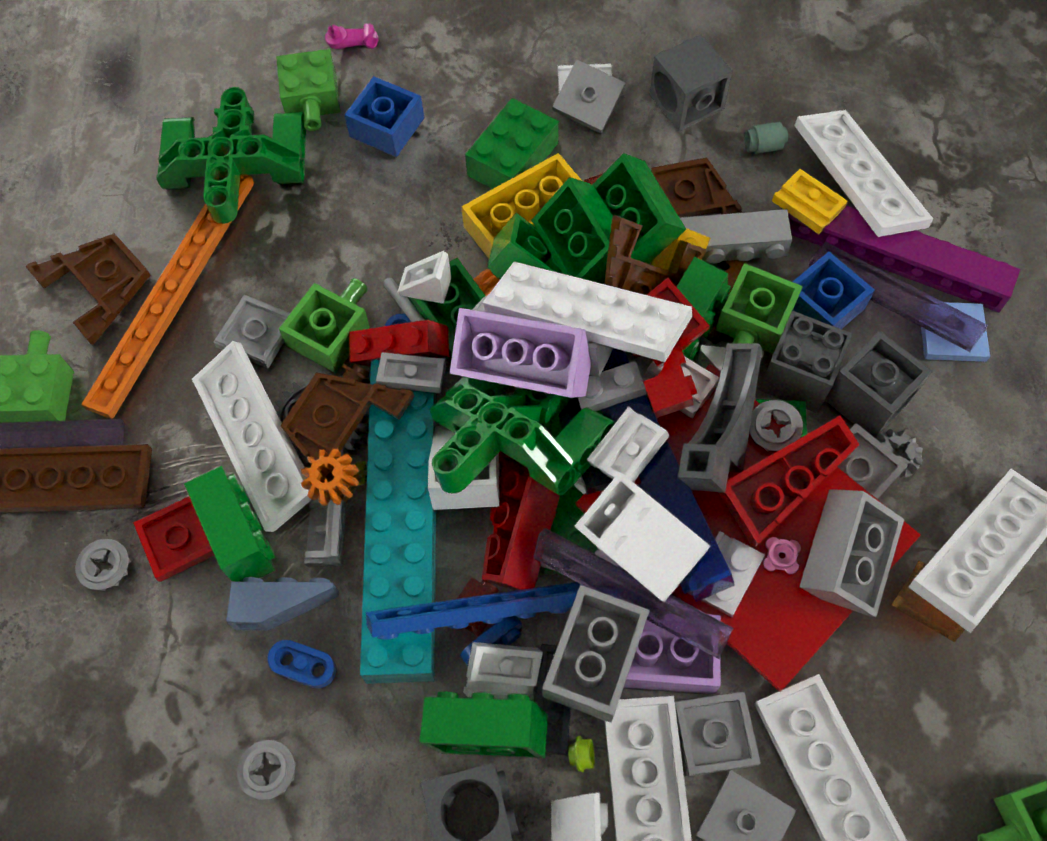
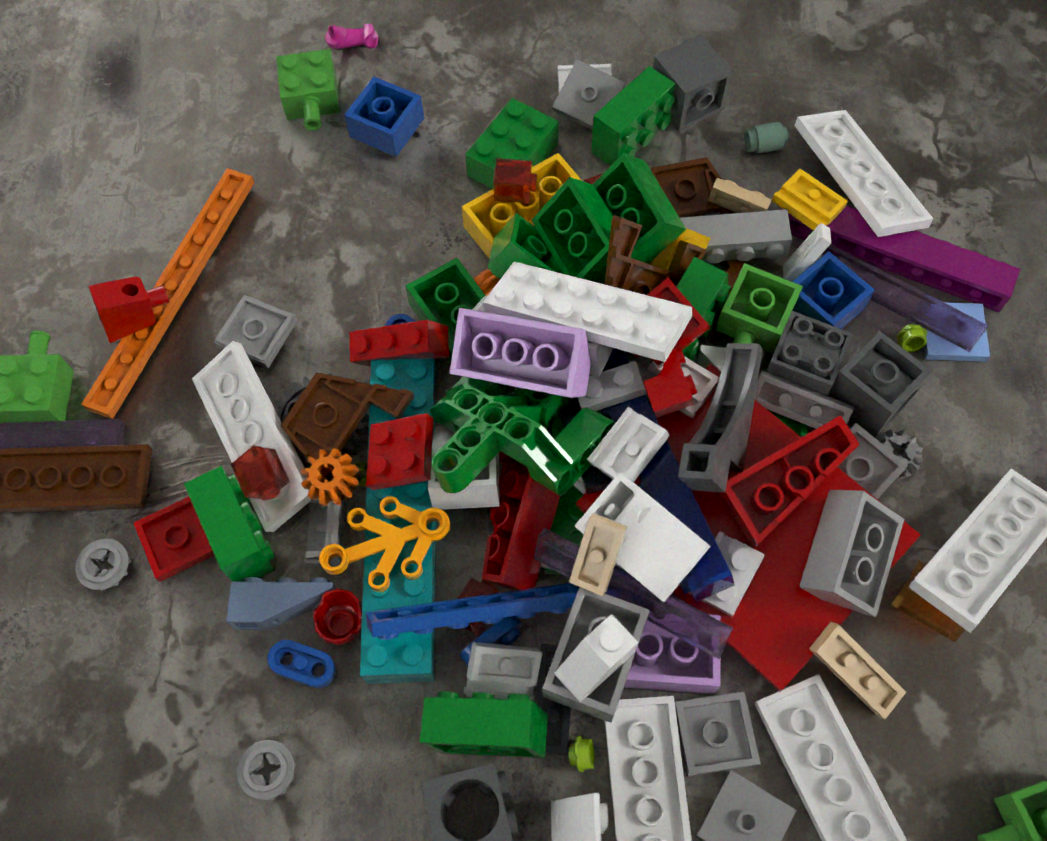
(105, 271): reddish brown wing -> none
(126, 306): none -> red torso
(230, 153): green piece -> none
(260, 473): none -> clear red brick
(323, 322): bright green brick -> none
(338, 617): none -> red hair
(356, 373): dark orange plate -> none
(391, 540): none -> light orange plant
(400, 452): none -> red plate
(403, 301): light grey bar -> none
(411, 372): light grey plate -> none
(427, 279): white slope -> none
(514, 180): none -> clear red brick
(596, 658): none -> white slope
(597, 554): none -> tan plate
(633, 116): none -> green brick
(735, 198): none -> tan plate
(783, 414): light grey gear -> none
(789, 548): bright pink plate -> none
(798, 401): none -> light grey plate
(807, 253): none -> white plate
(857, 670): none -> tan plate
(912, 337): none -> lime plate

